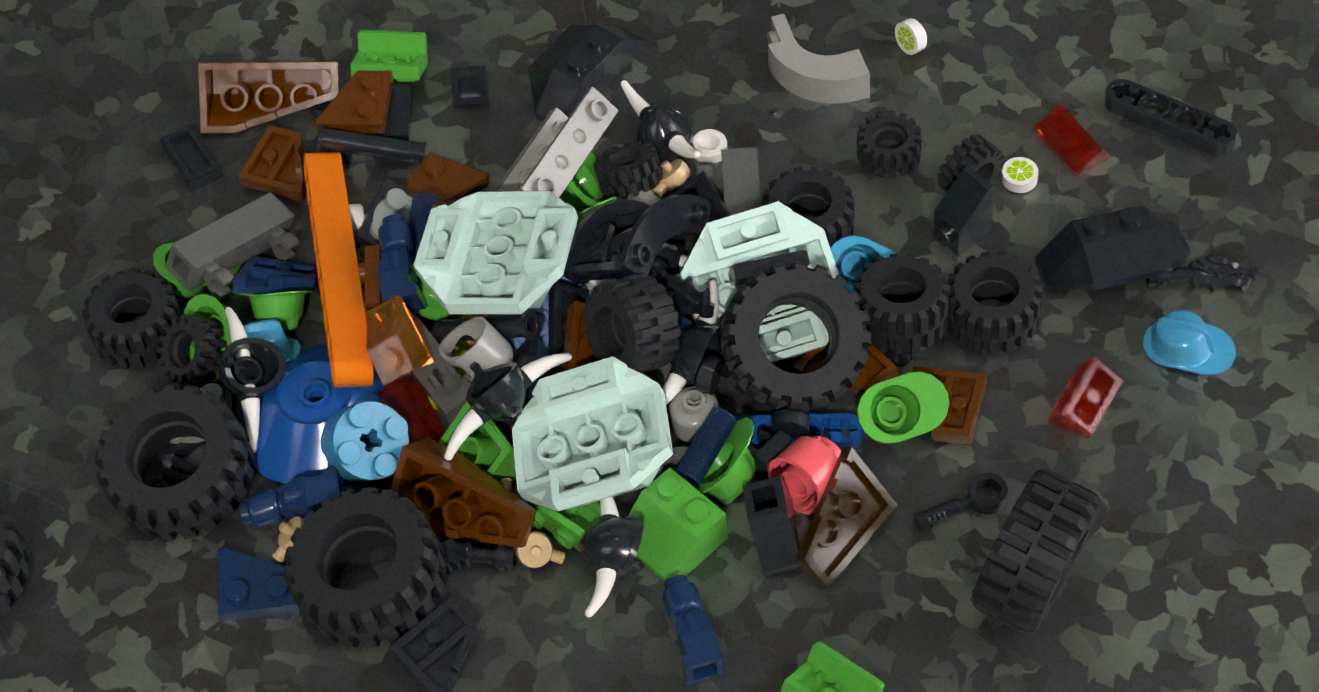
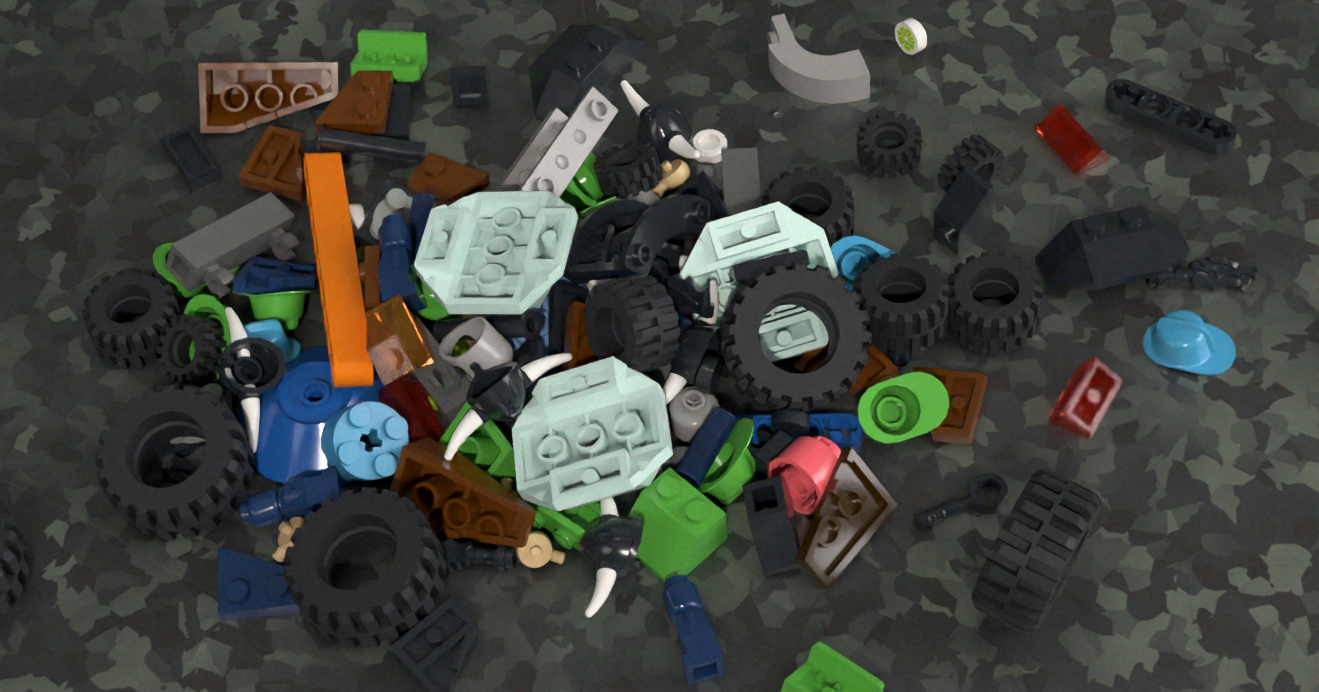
(1019, 174): tile -> none

